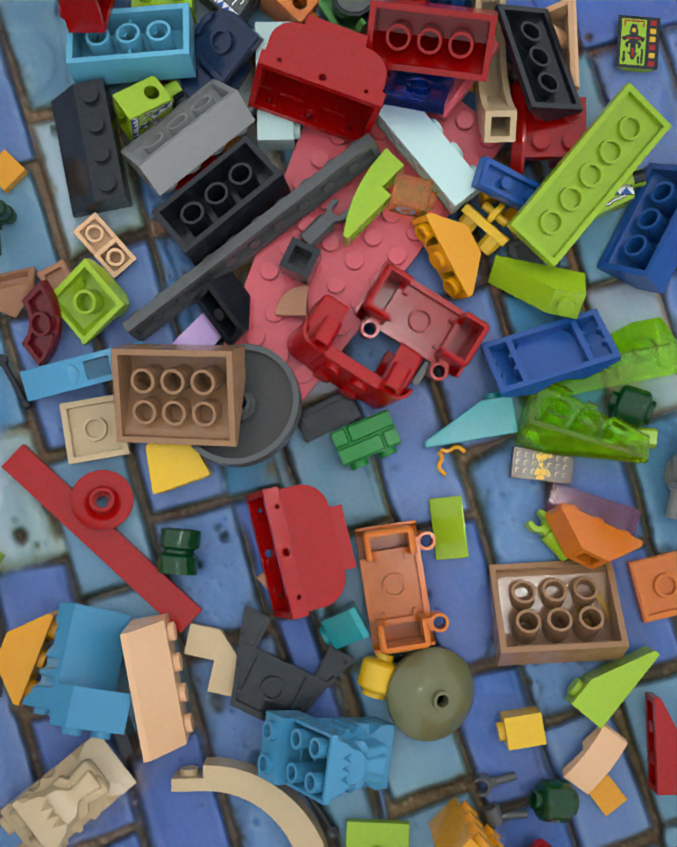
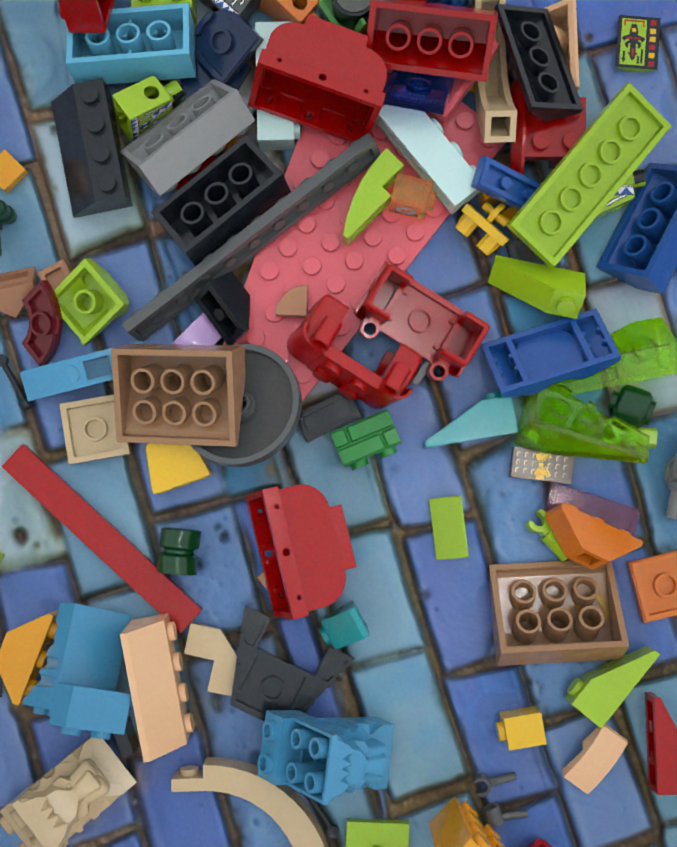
(100, 485): red dish -> none
(104, 245): light nougat slope -> none
(300, 261): black brick -> none
(323, 225): dark grey bar -> none
(375, 674): yellow head -> none
(397, 587): orange container -> none
(419, 683): olive dish -> none
(441, 455): light orange piece -> none
(450, 252): light orange slope -> none
(554, 801): dark green head -> none
(607, 795): light orange piece -> none

